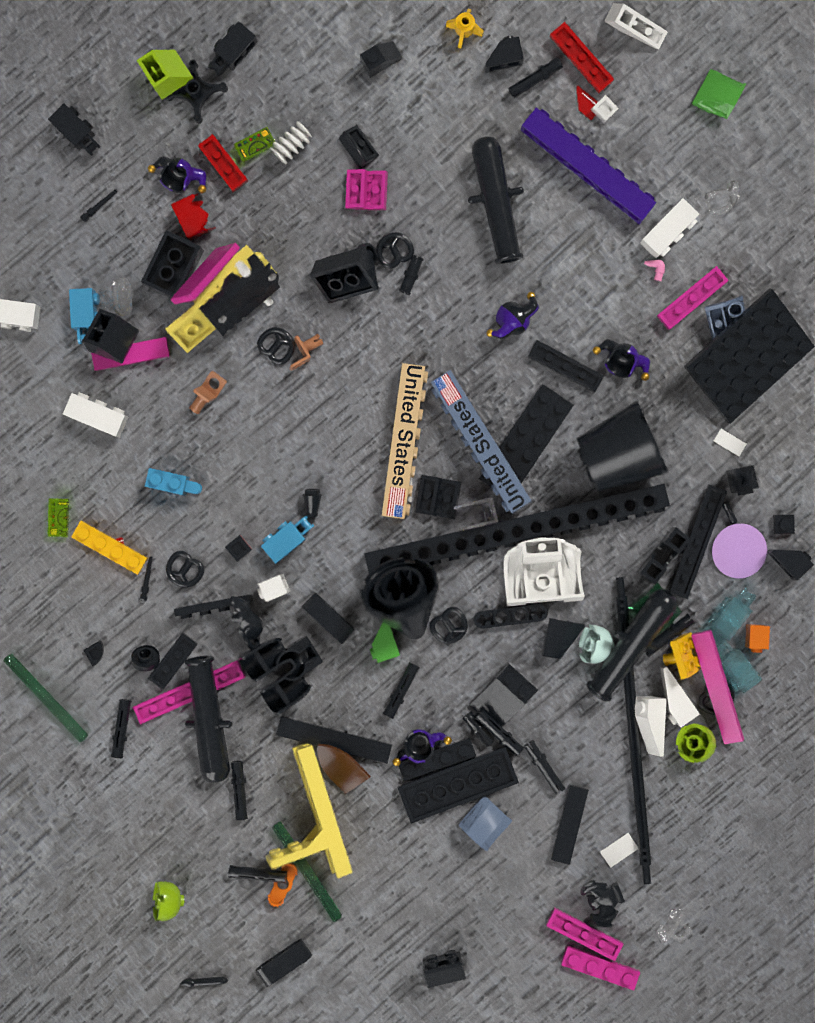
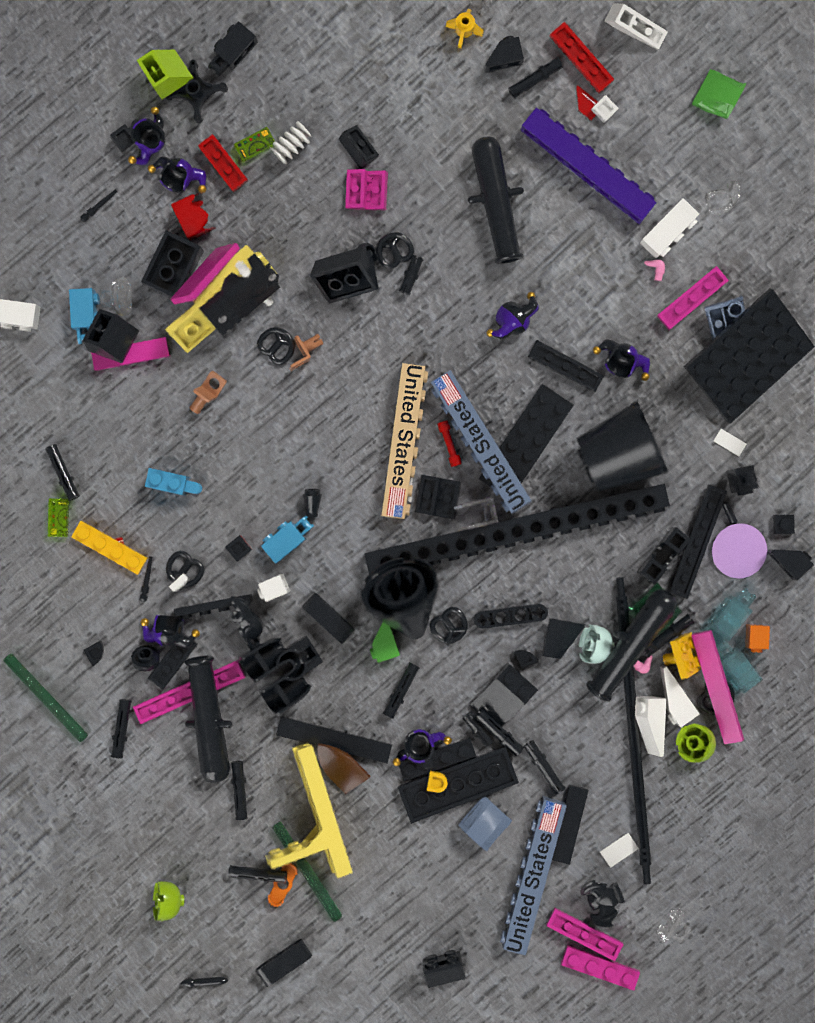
(66, 480): none -> black pin
(75, 130): black brick -> none
(96, 414): white brick -> none
(122, 136): none -> black plate
(148, 137): none -> black piece
(168, 632): none -> black piece
(179, 583): none -> white tile
(380, 57): black slope -> none
(437, 782): none -> yellow tile
(444, 428): none -> red bar
(525, 658): none -> black tile
(533, 876): none -> sand blue brick
(542, 572): white piece -> none
(643, 668): none -> bright pink animal

